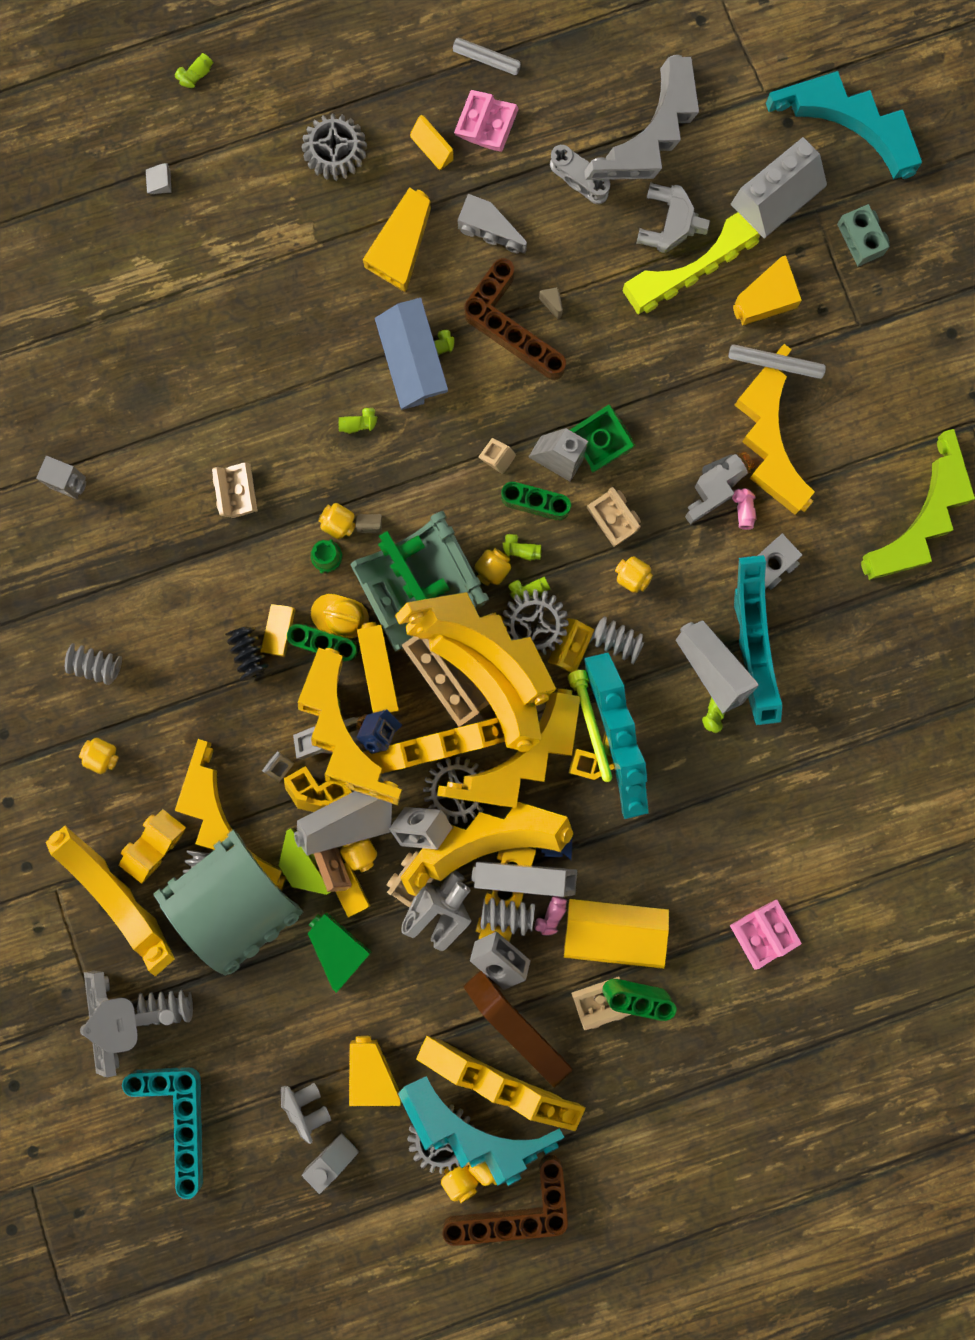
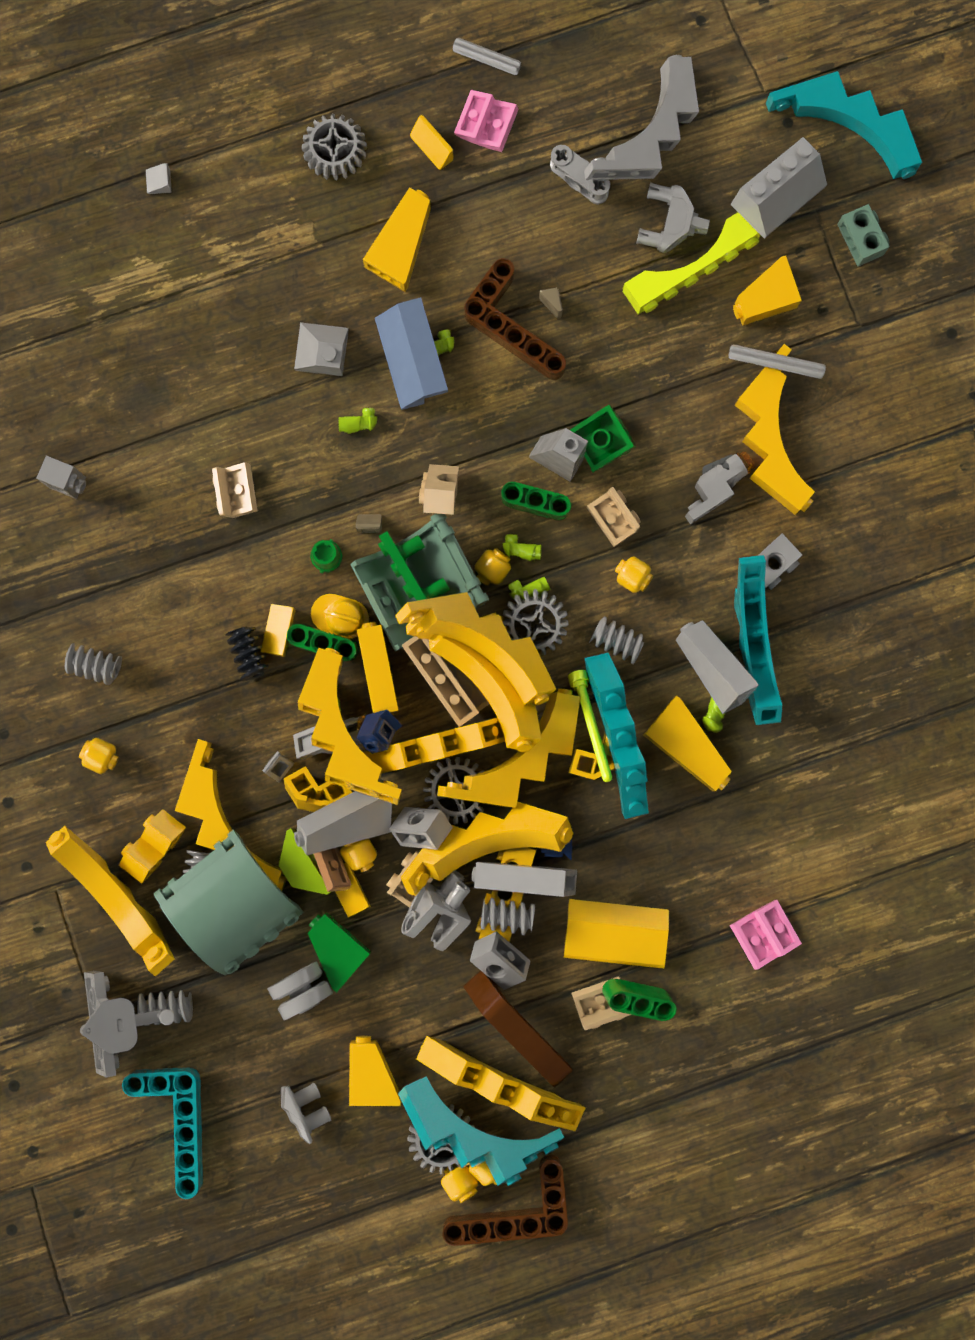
(197, 70): lime arm -> none
(301, 993): none -> light grey wheel
(321, 349): none -> light grey slope
(330, 1163): light grey slope -> none
(337, 521): yellow head -> none
(439, 489): none -> tan arch
(485, 221): light grey slope -> none
(497, 455): tan slope -> none
(553, 915): bright pink arm -> none
(574, 644): yellow slope -> none
(687, 744): none -> yellow slope
(745, 508): bright pink arm -> none
(948, 489): lime arch -> none

